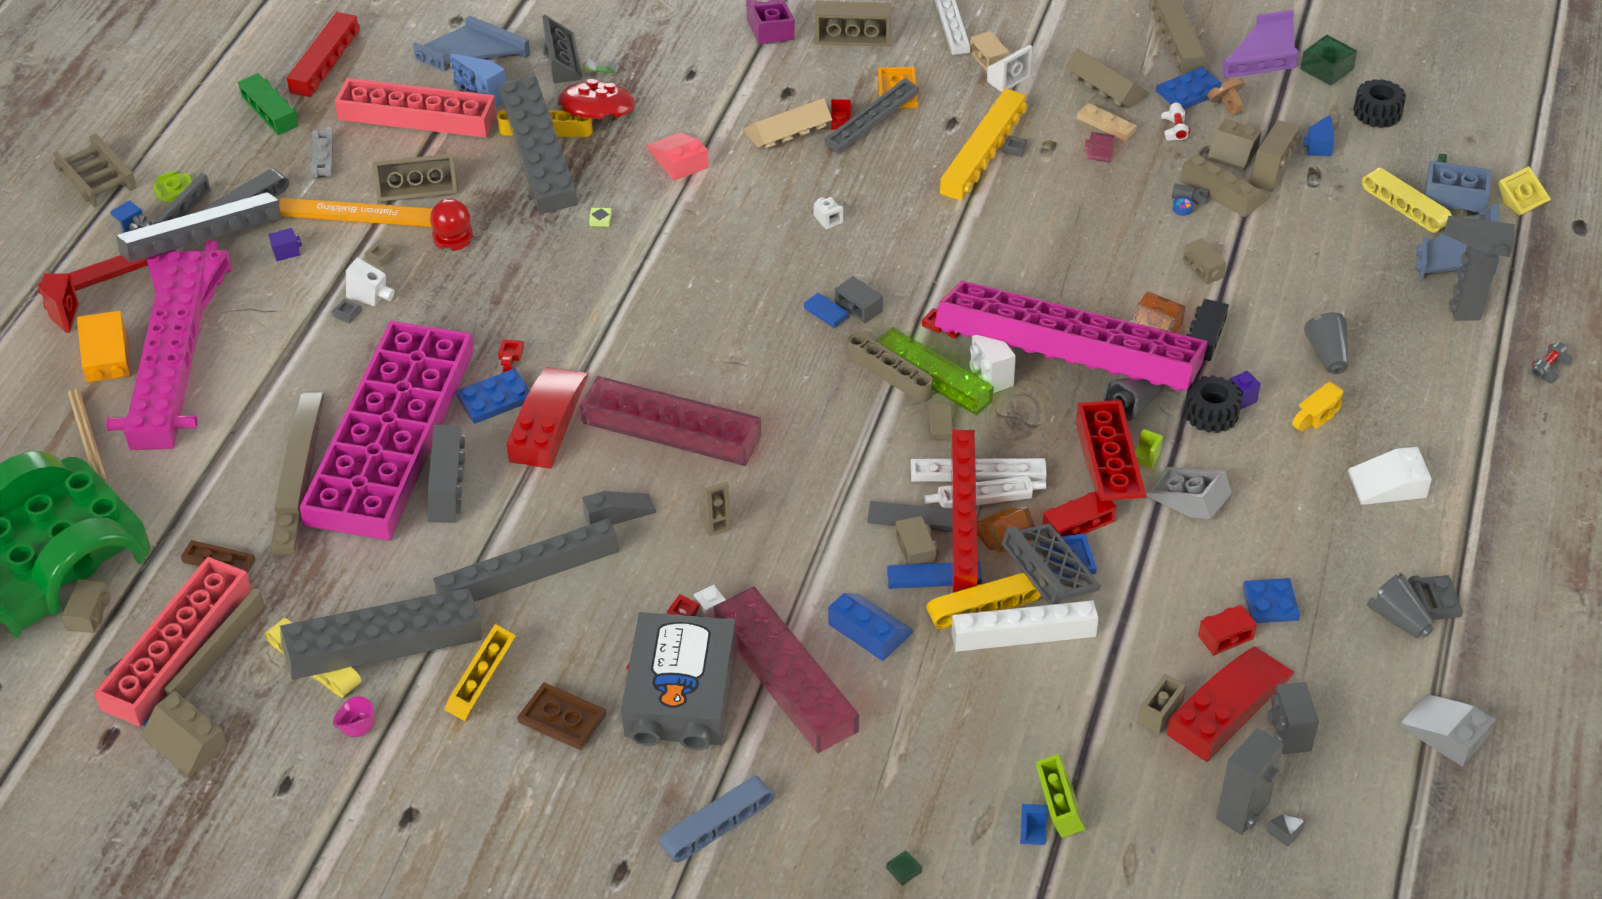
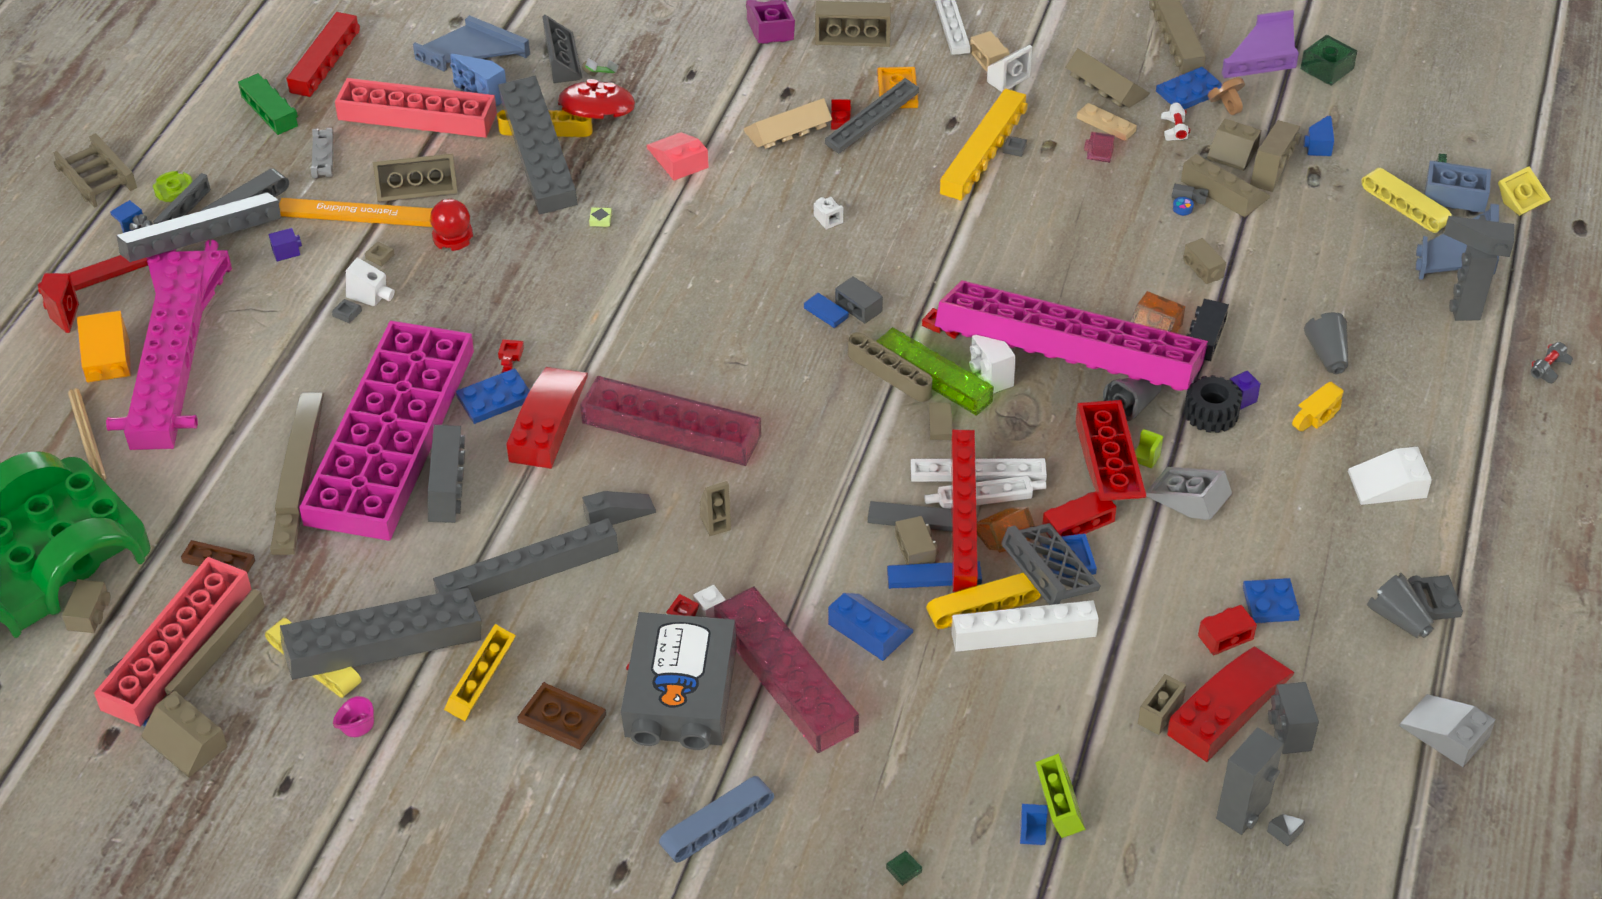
(1379, 103): black tyre -> none

